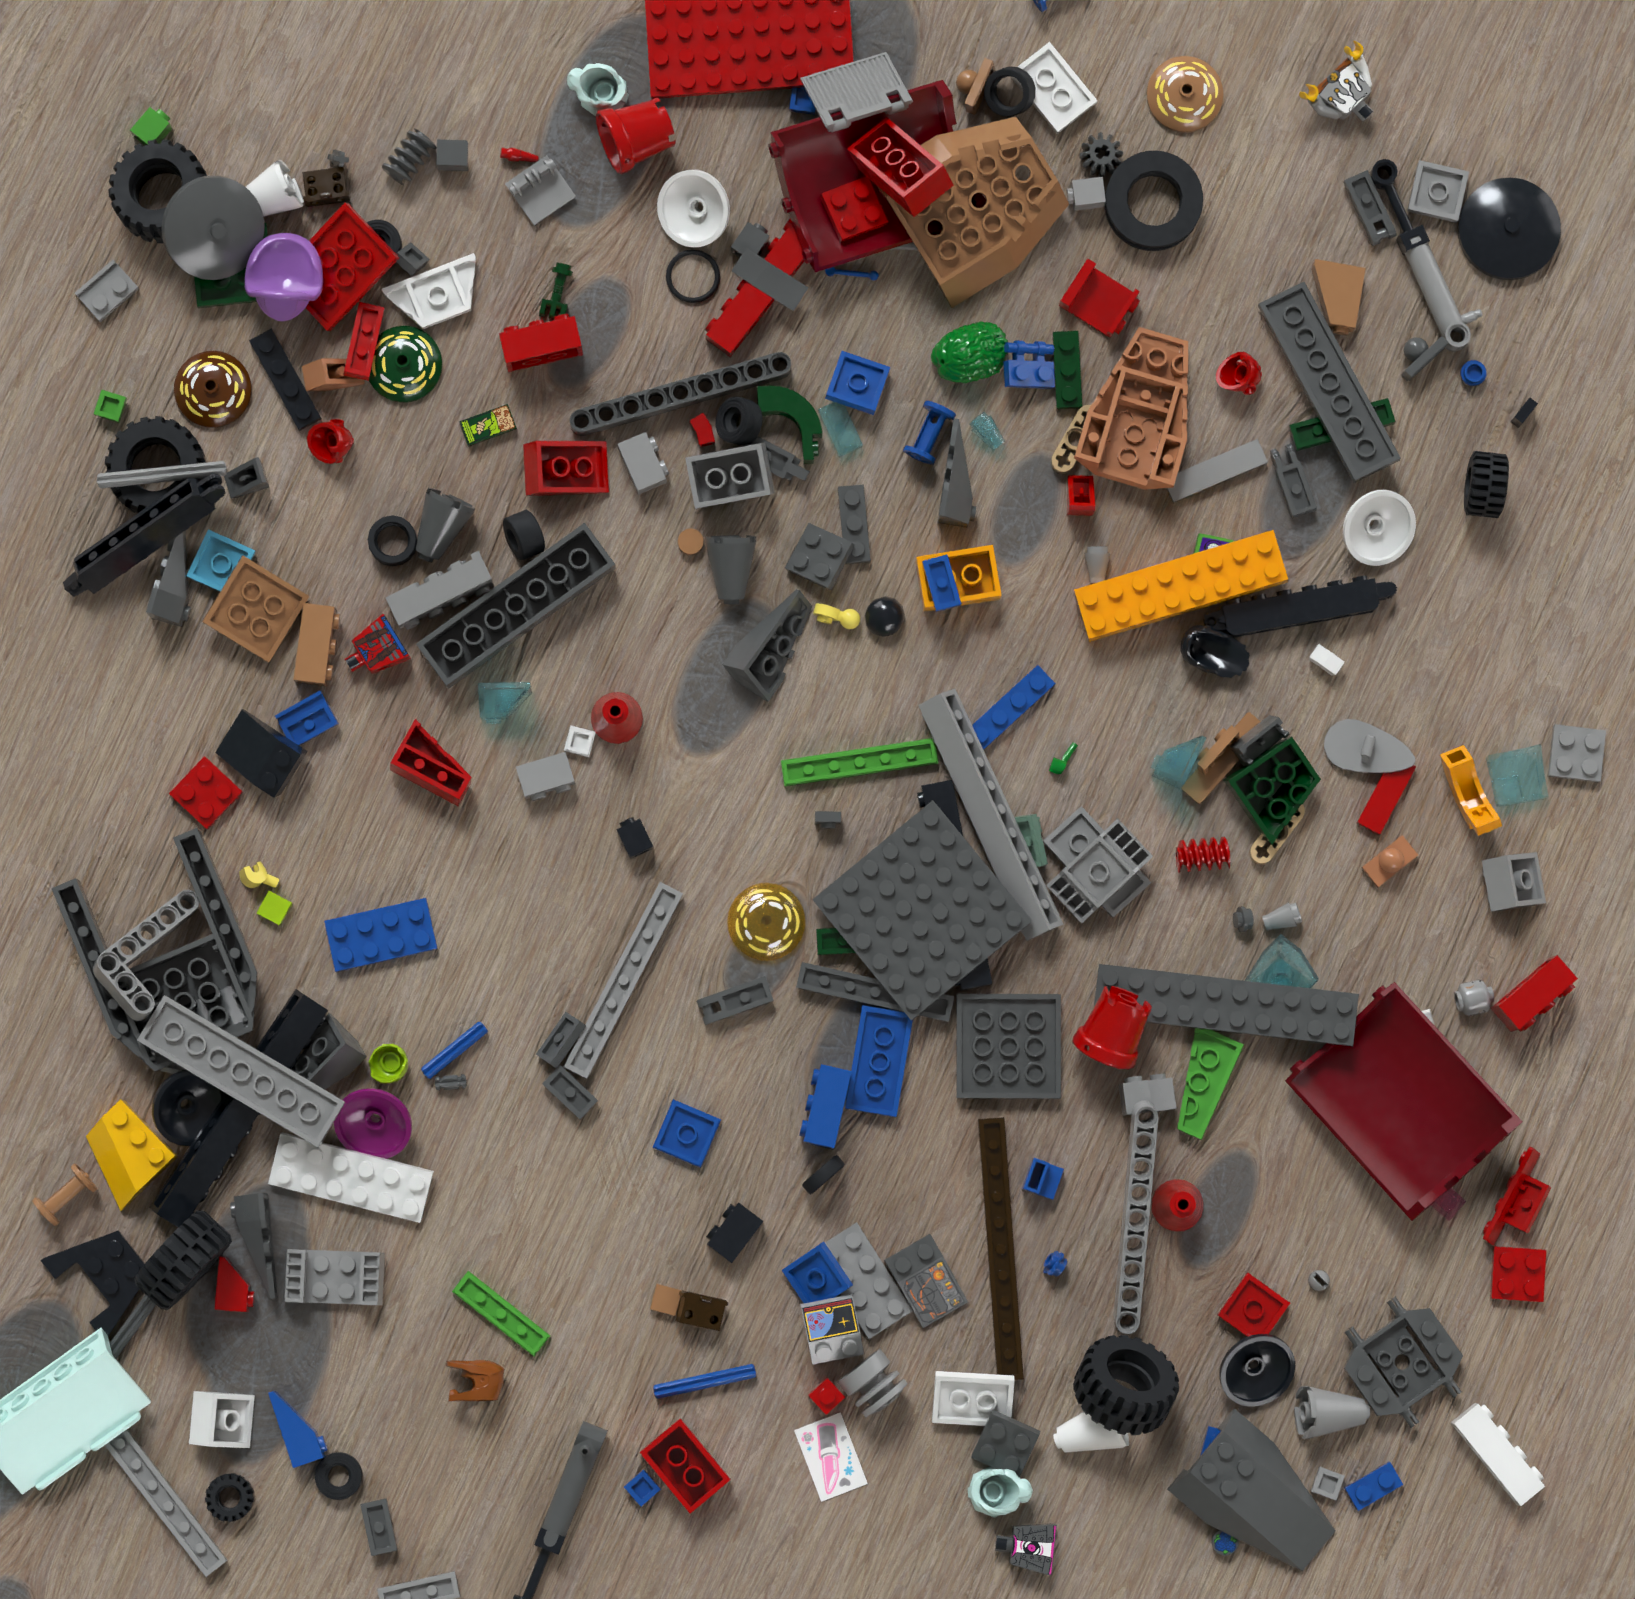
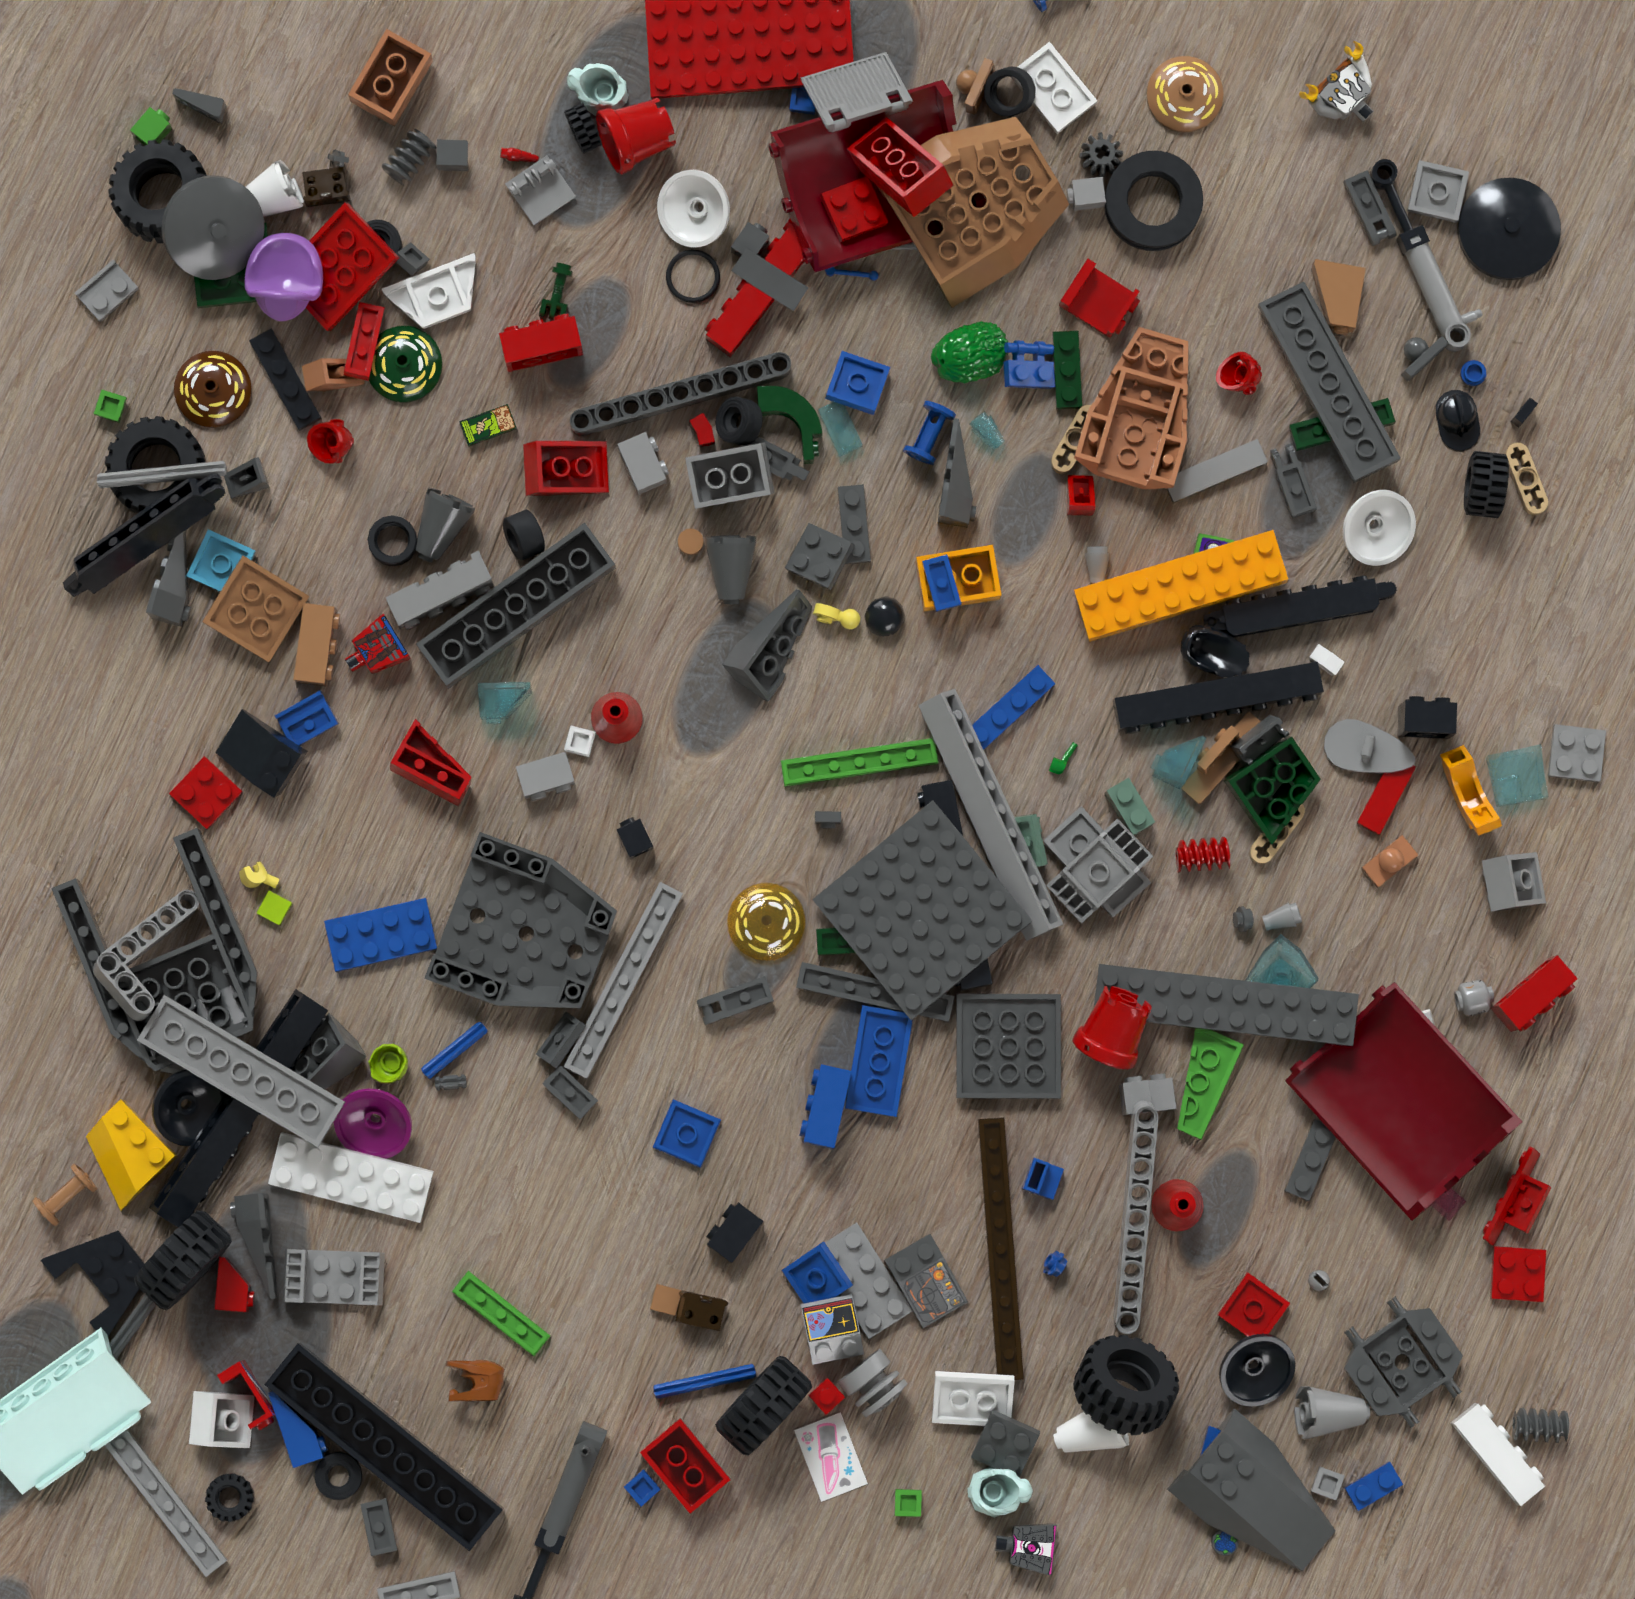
(207, 105): none -> dark grey slope
(243, 1369): none -> red panel
(384, 1446): none -> black brick
(390, 77): none -> nougat brick
(517, 892): none -> dark grey wedge
(583, 128): none -> black tyre
(763, 1405): none -> black tyre
(823, 1174): black tyre -> none
(908, 1502): none -> bright green plate
(1129, 807): none -> sand green brick
(1218, 696): none -> black brick
(1310, 1161): none -> dark grey plate
(1427, 718): none -> black brick
(1457, 420): none -> black piece
(1538, 494): none -> tan beam
(1540, 1424): none -> dark grey piece

